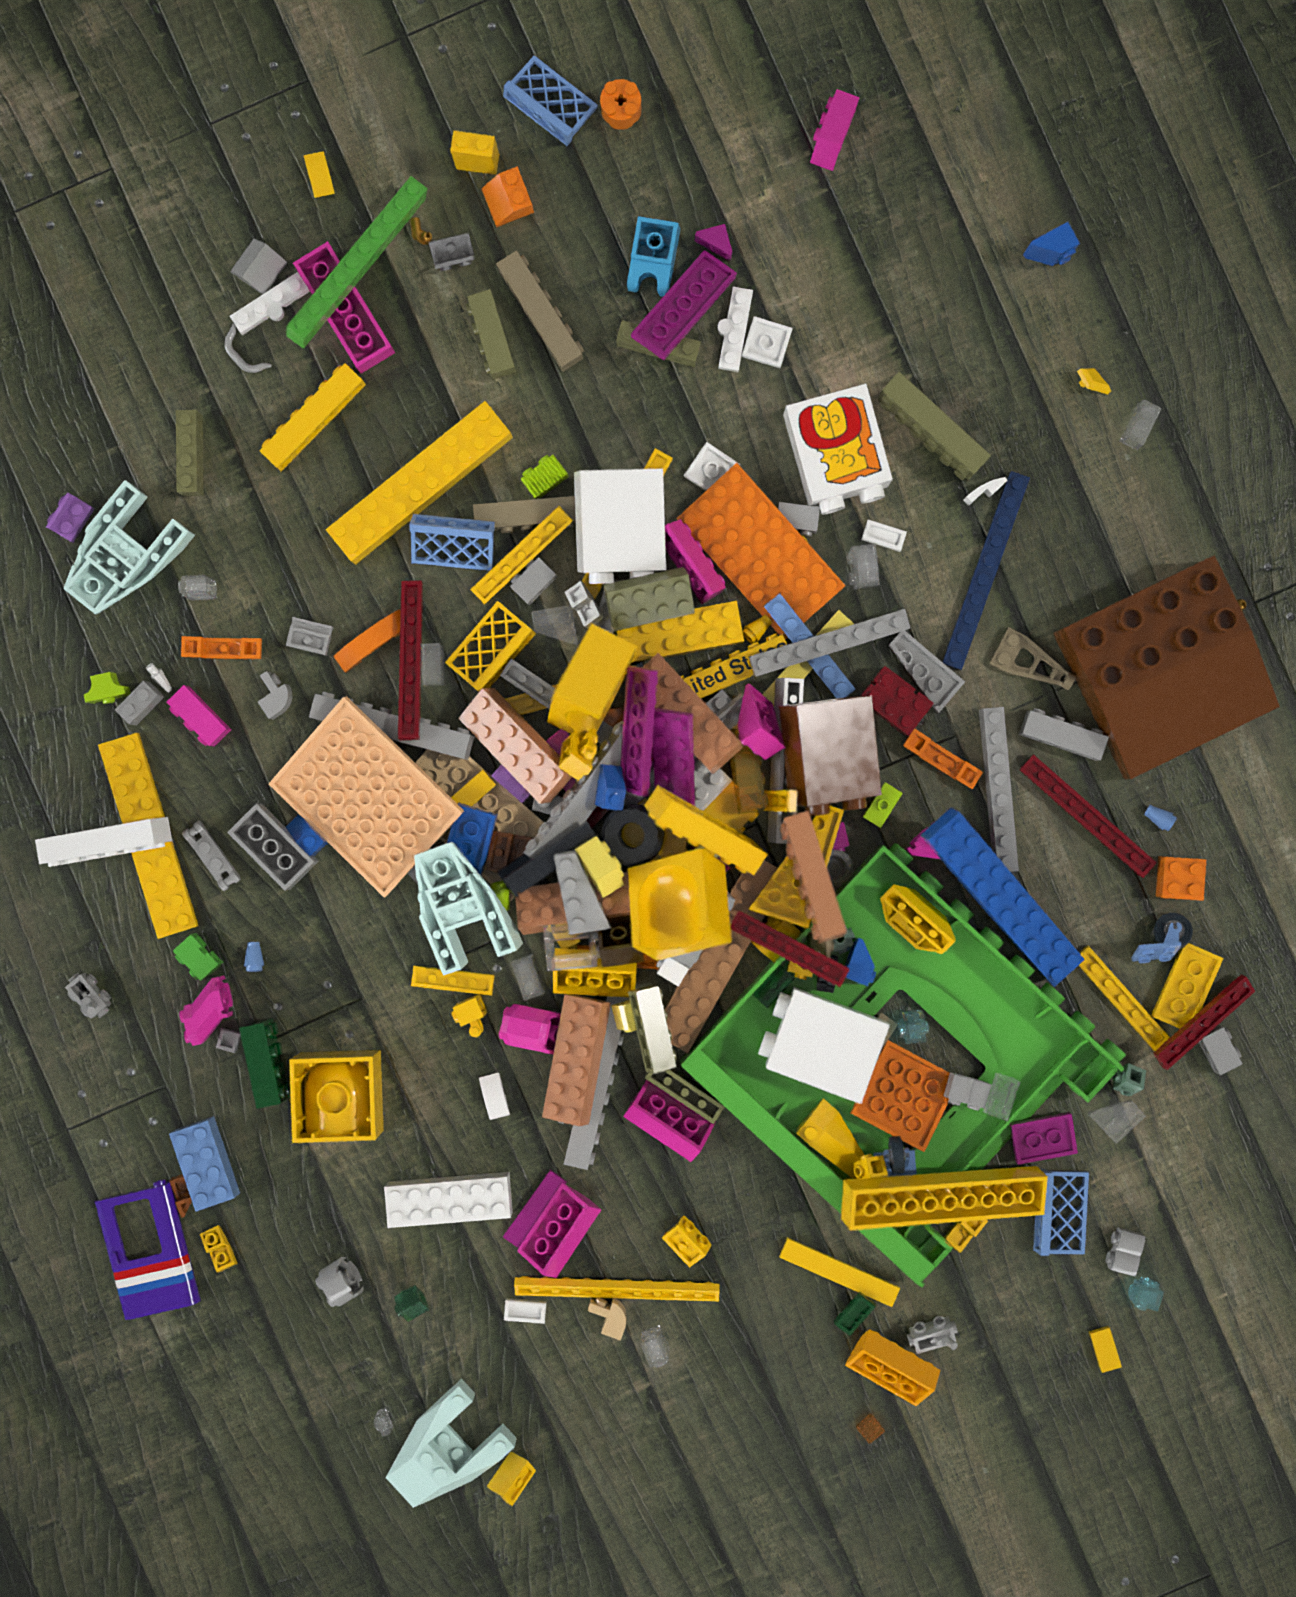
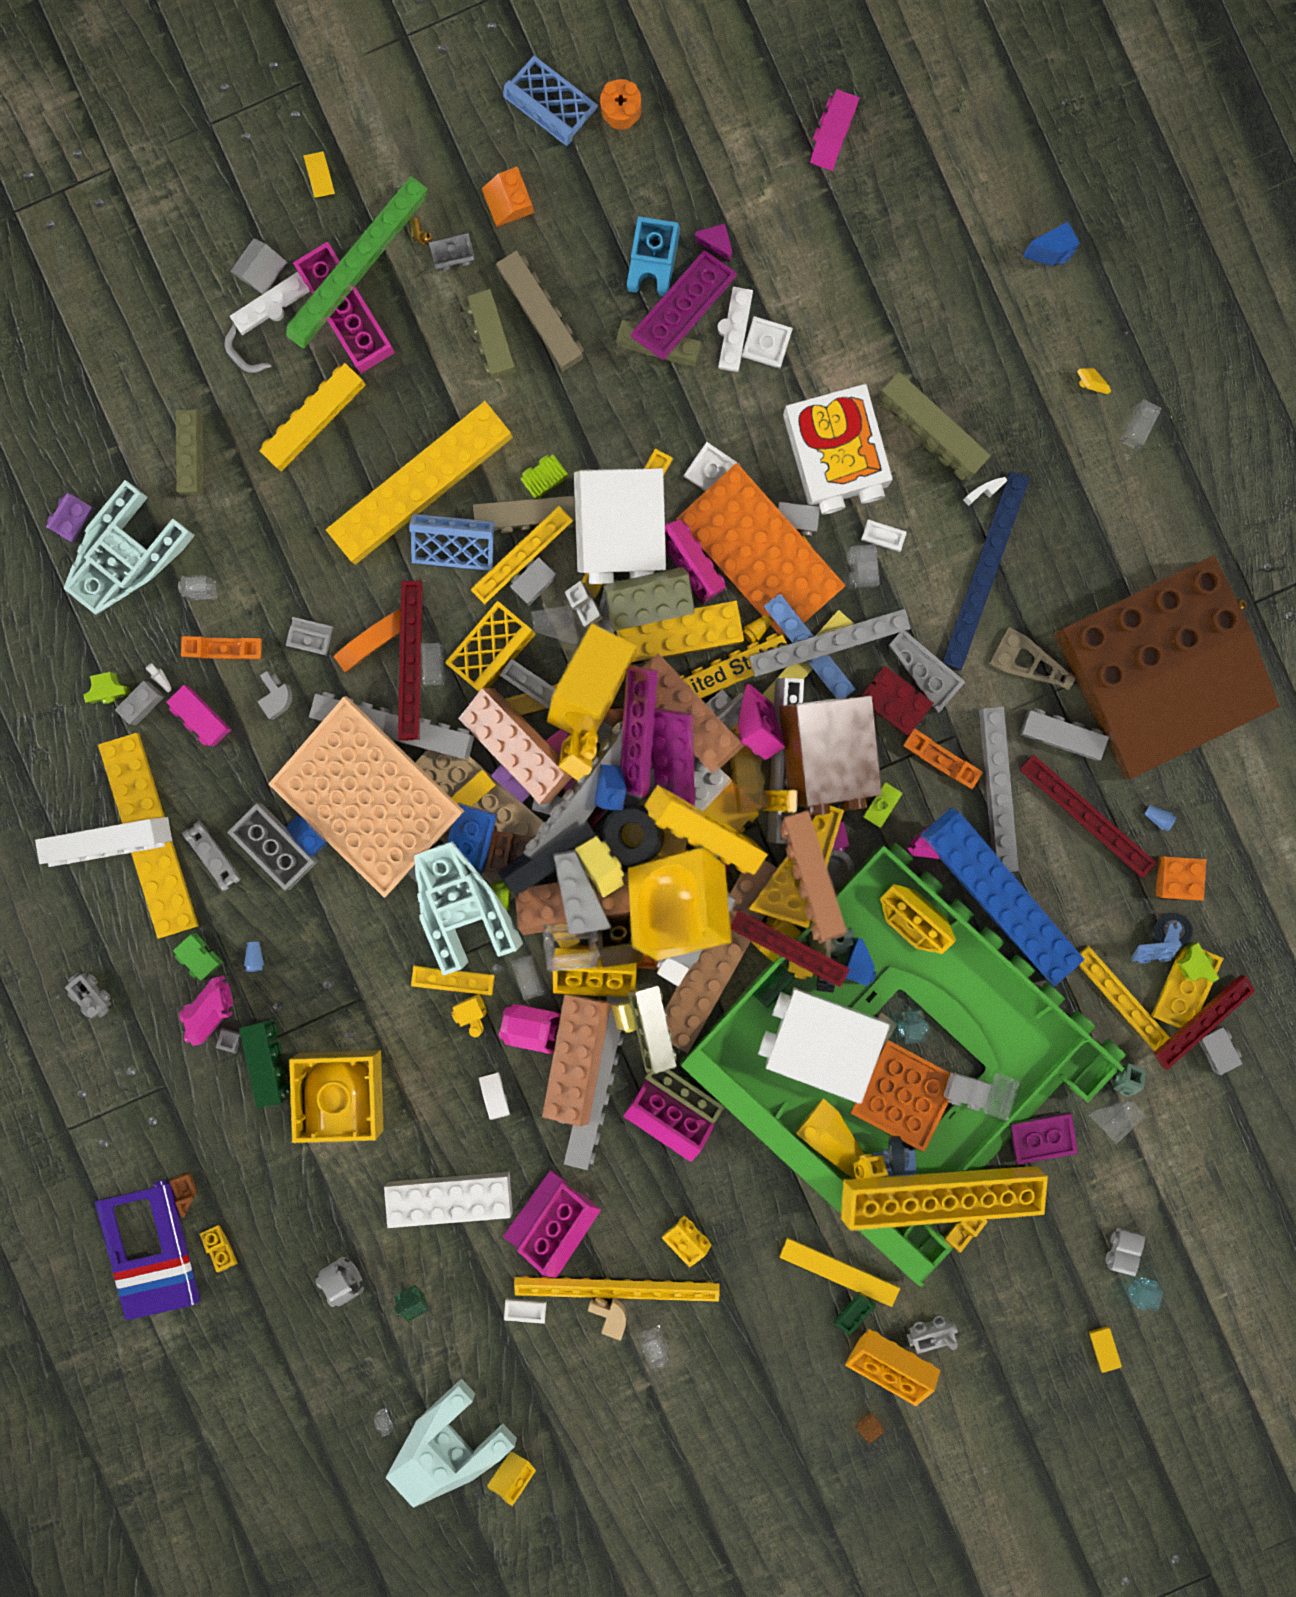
(204, 1163): medium blue brick -> none
(475, 152): yellow brick -> none
(1042, 1224): medium blue fence -> none
(1197, 964): none -> lime brick

